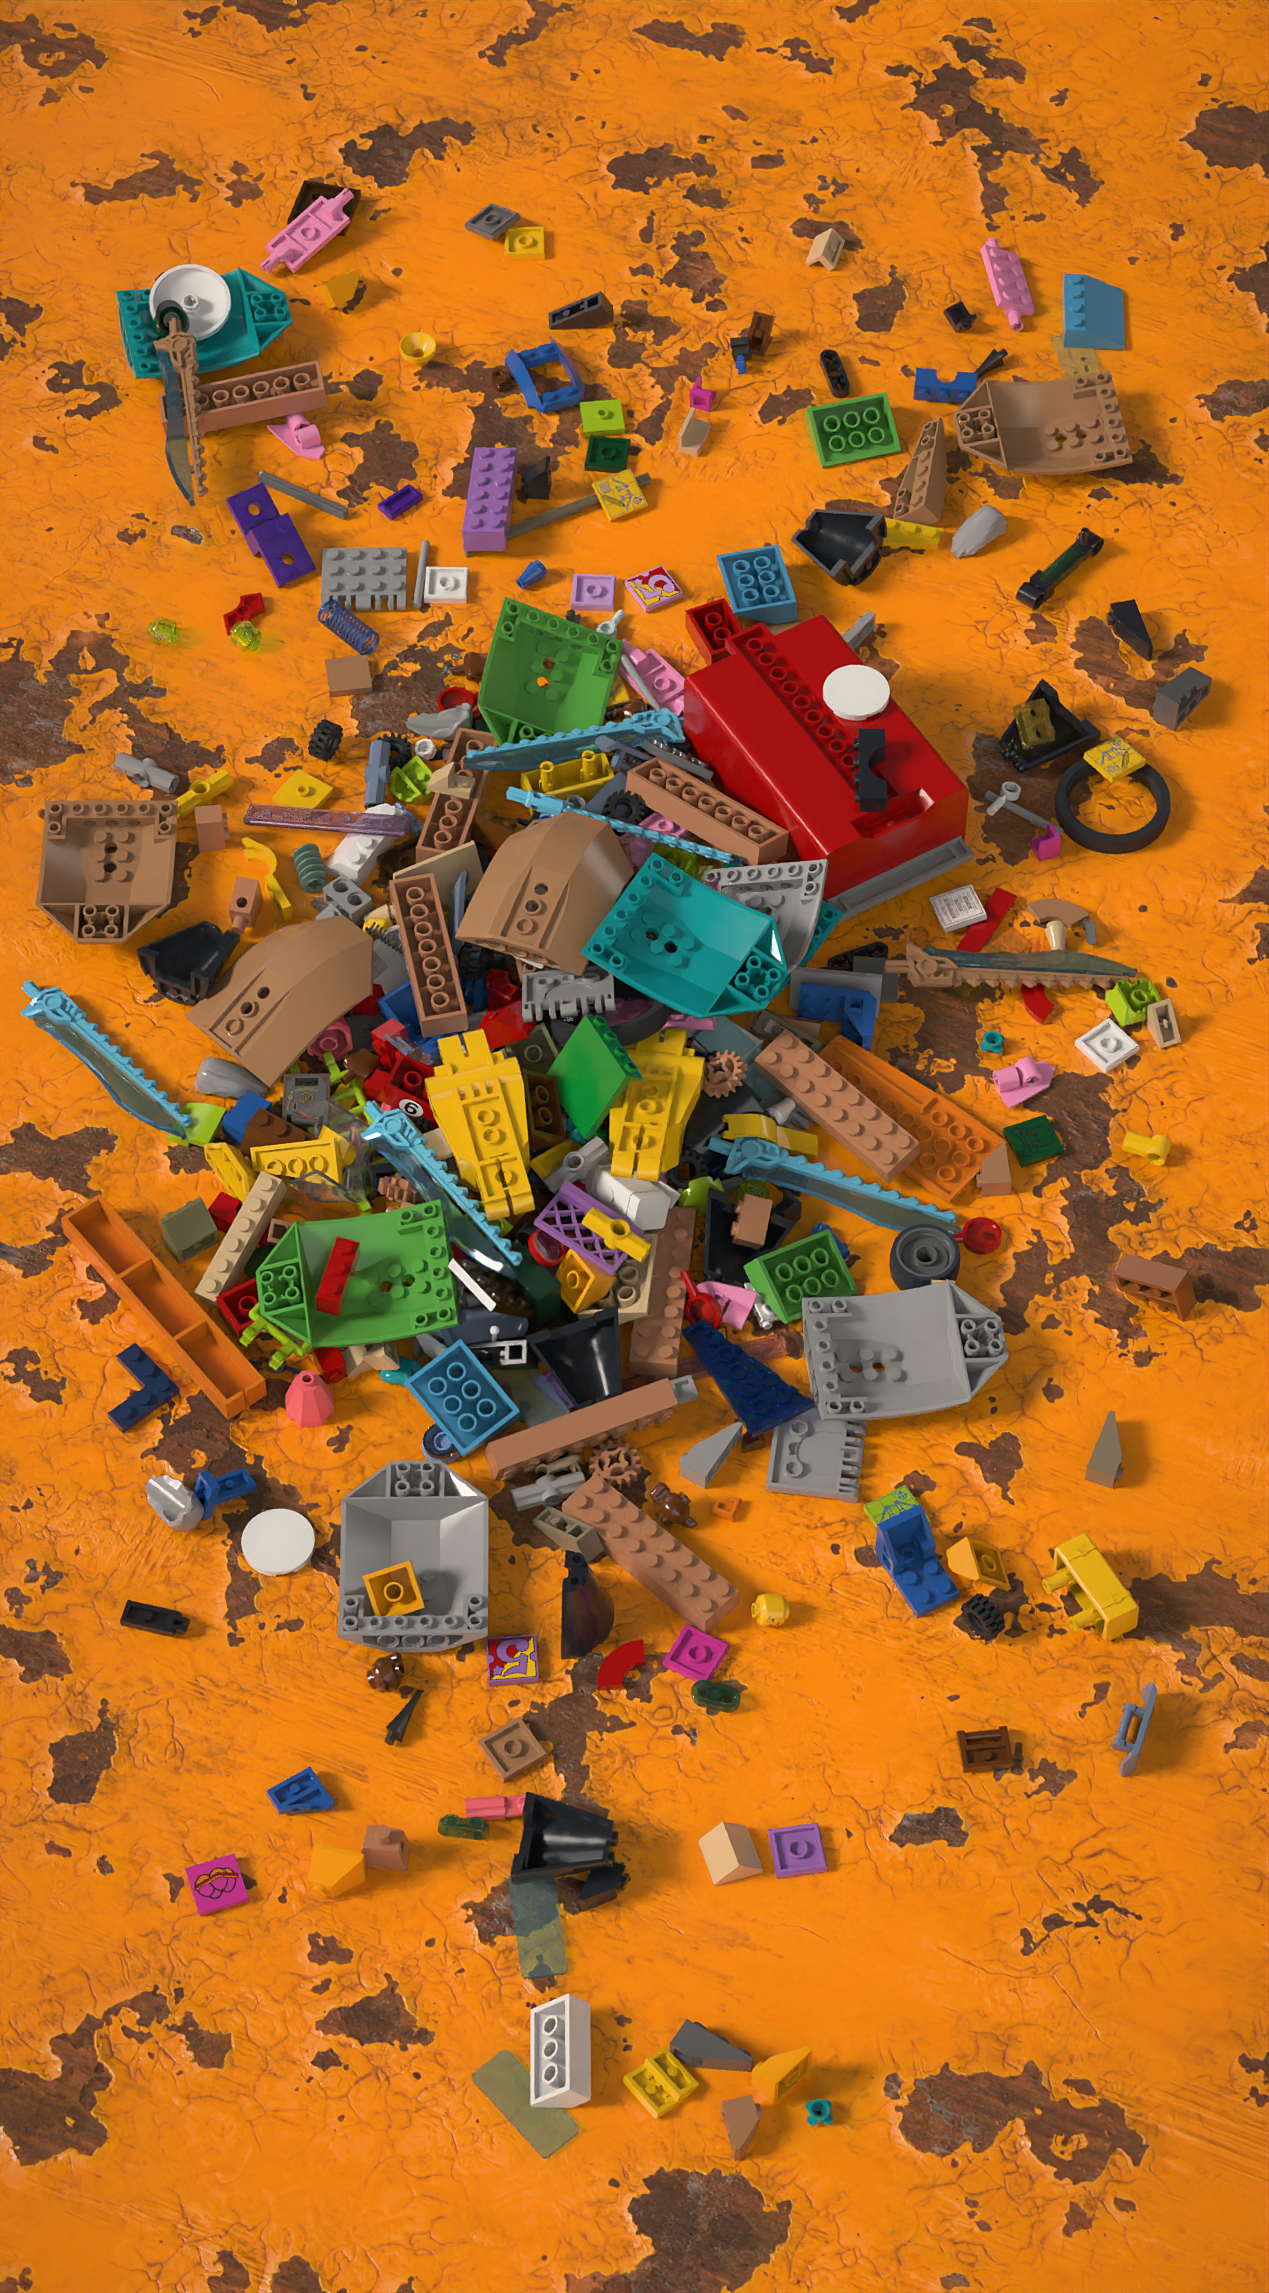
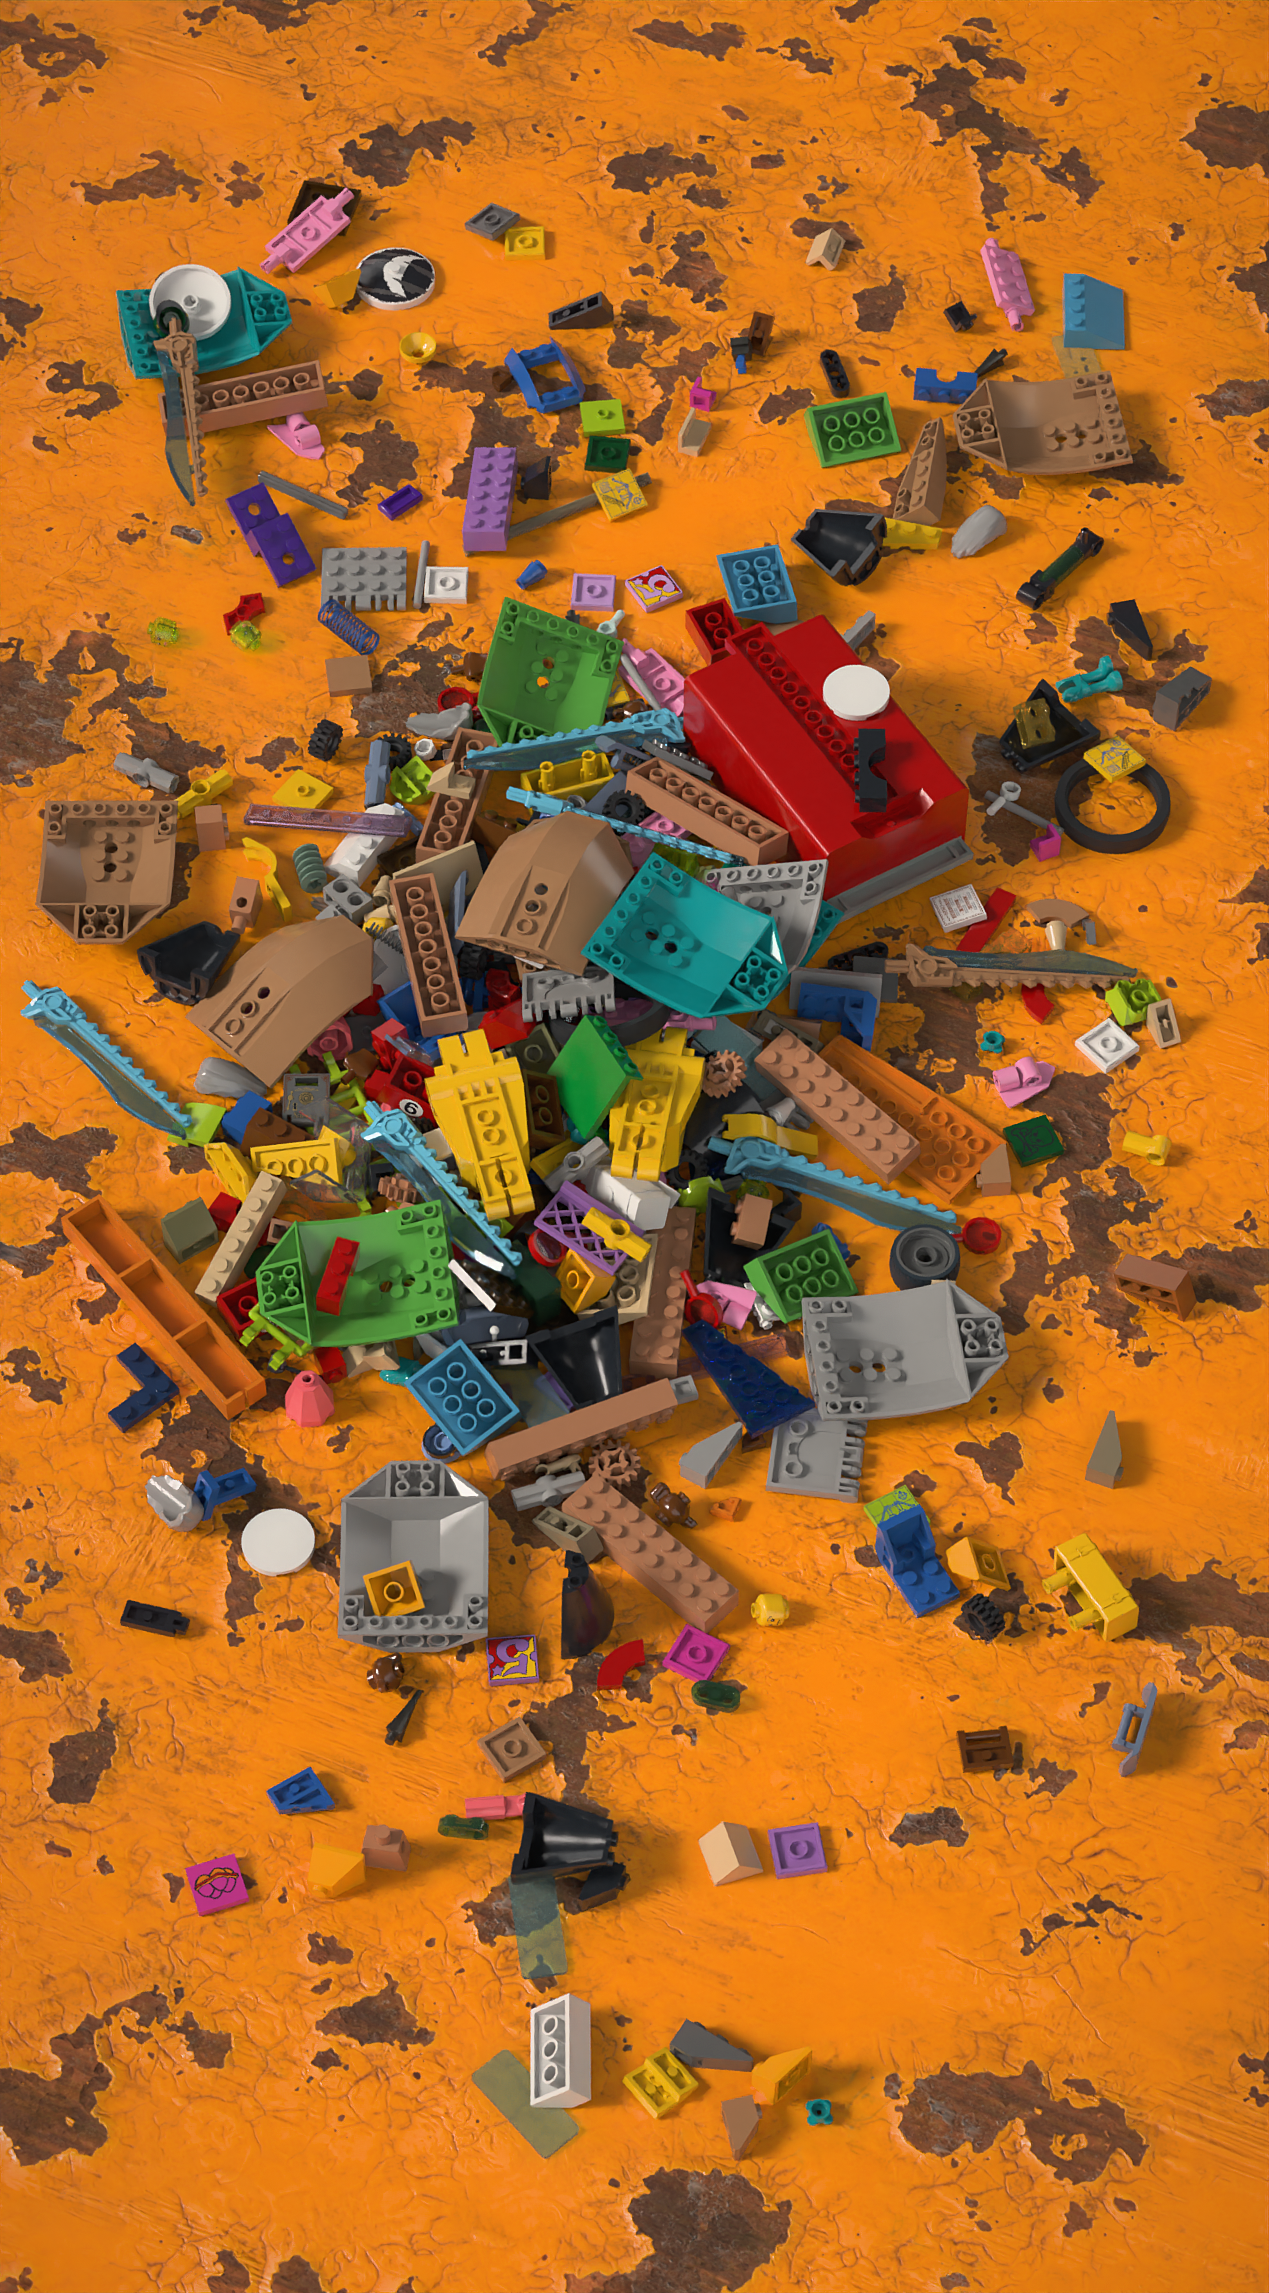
(381, 893): none -> tan cone
(395, 279): none -> dish
(1078, 686): none -> teal piece

